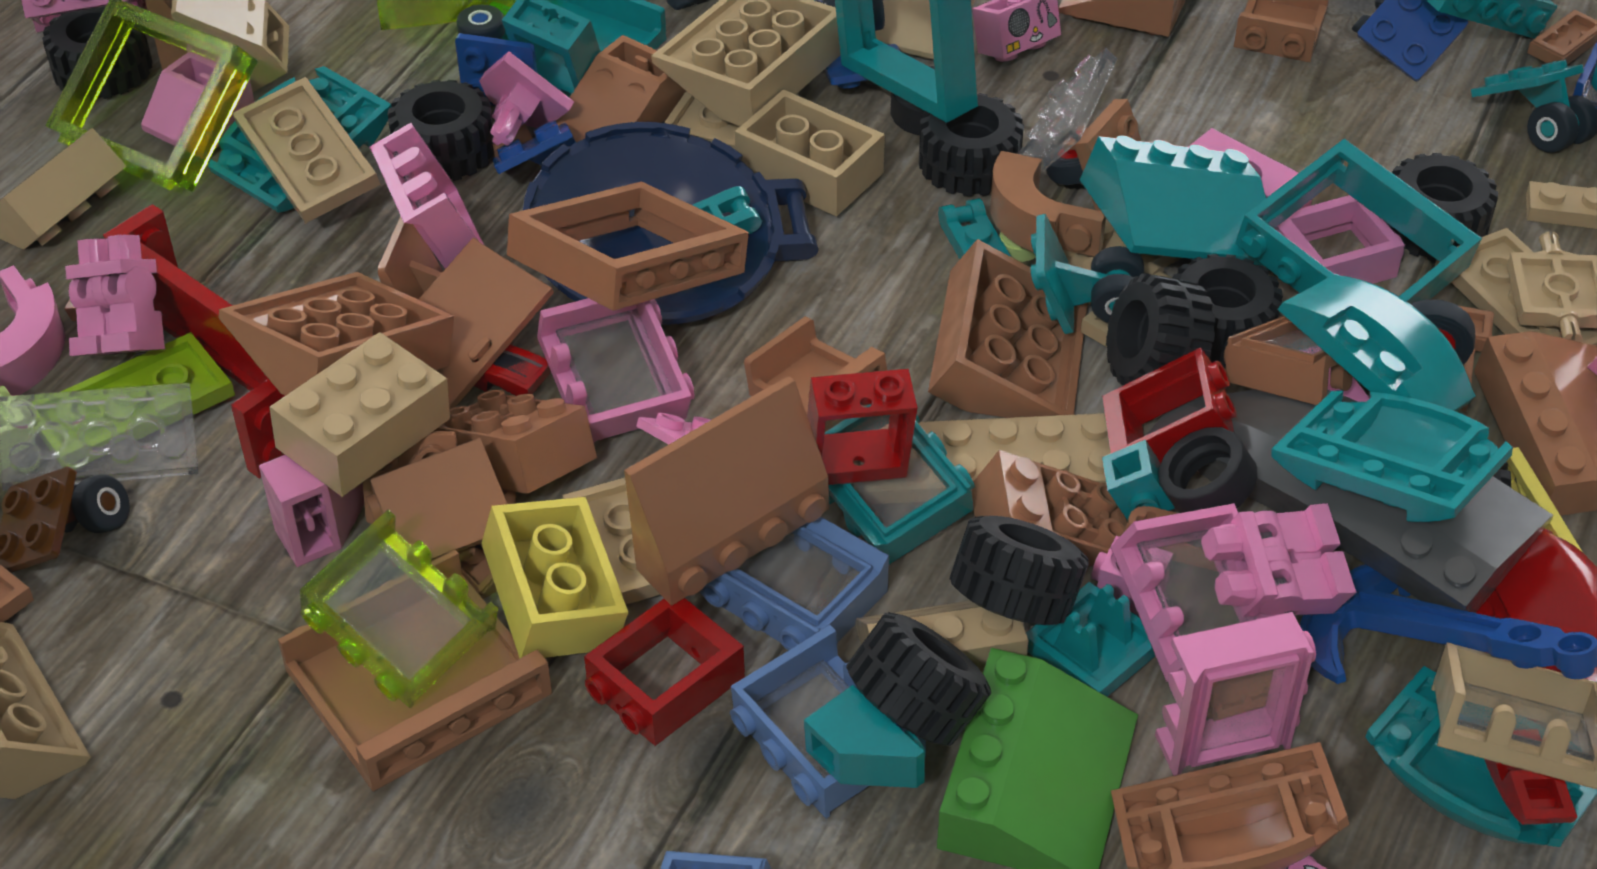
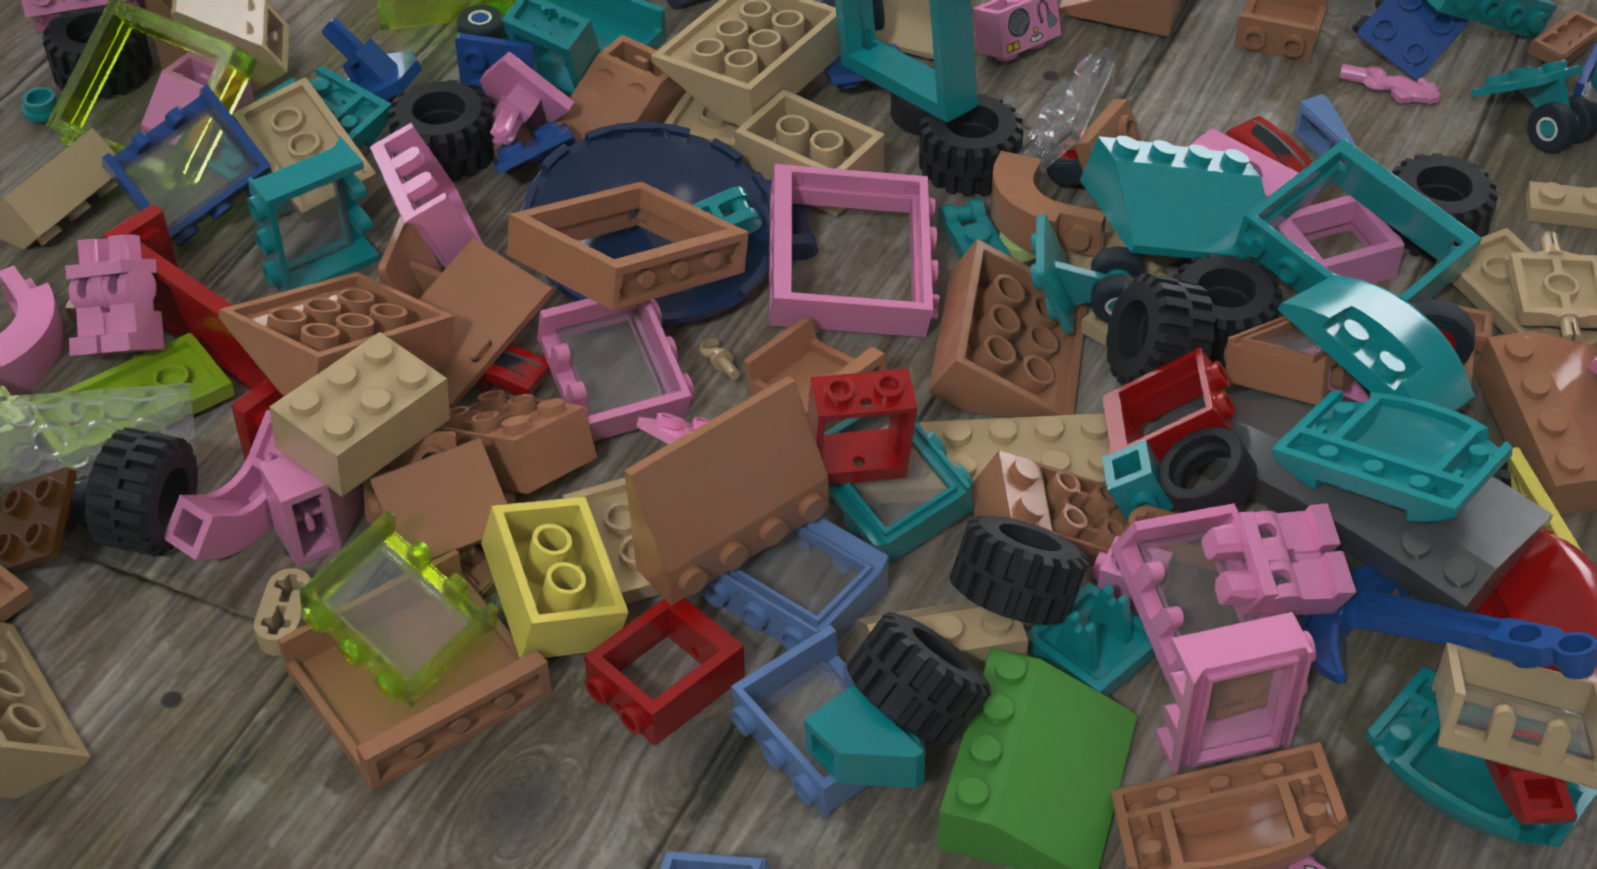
(38, 104): none -> teal plate
(137, 489): none -> black tyre
(189, 165): none -> window
(232, 516): none -> bright pink arch
(274, 609): none -> tan beam
(312, 219): none -> teal window
(369, 65): none -> blue piece
(719, 357): none -> tan hand
(858, 191): none -> bright pink window
(1271, 142): none -> red slope
(1320, 125): none -> medium blue slope
(1401, 88): none -> bright pink animal

